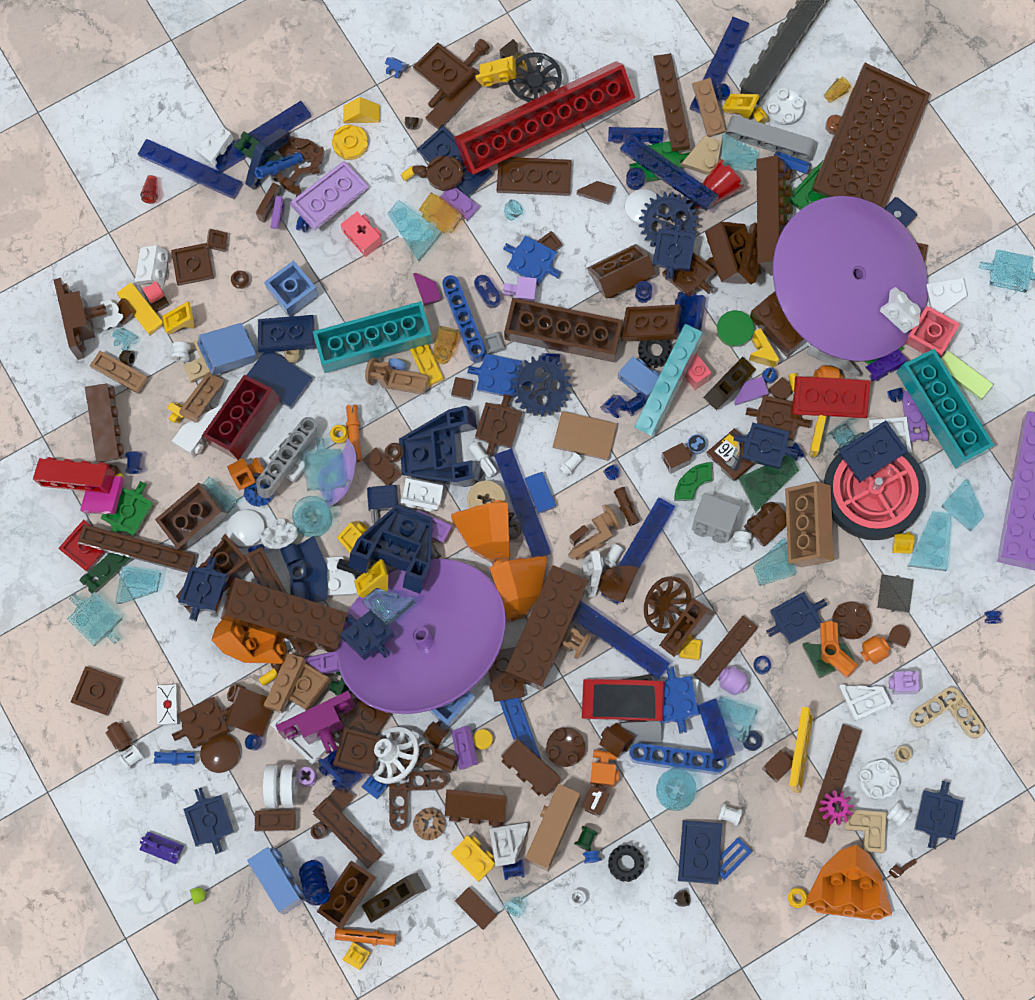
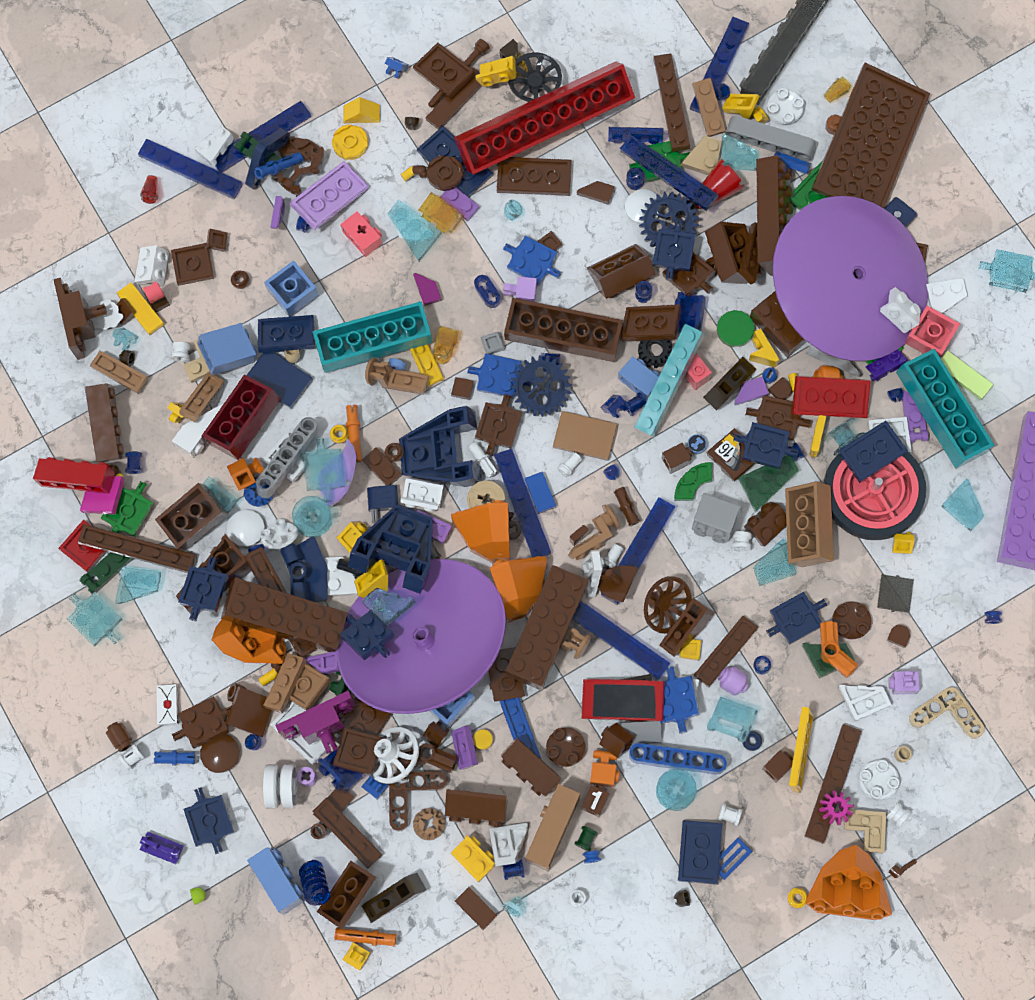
(96, 691): reddish brown tile -> none
(178, 318): yellow slope -> none
(268, 202): reddish brown tile -> none
(275, 820): reddish brown plate -> none
(460, 311): blue beam -> none
(629, 875): black tyre -> none
(716, 730): clear blue plate -> none
(875, 649): orange head -> none
(933, 544): clear light blue wing -> none
(938, 815): dark blue plate -> none

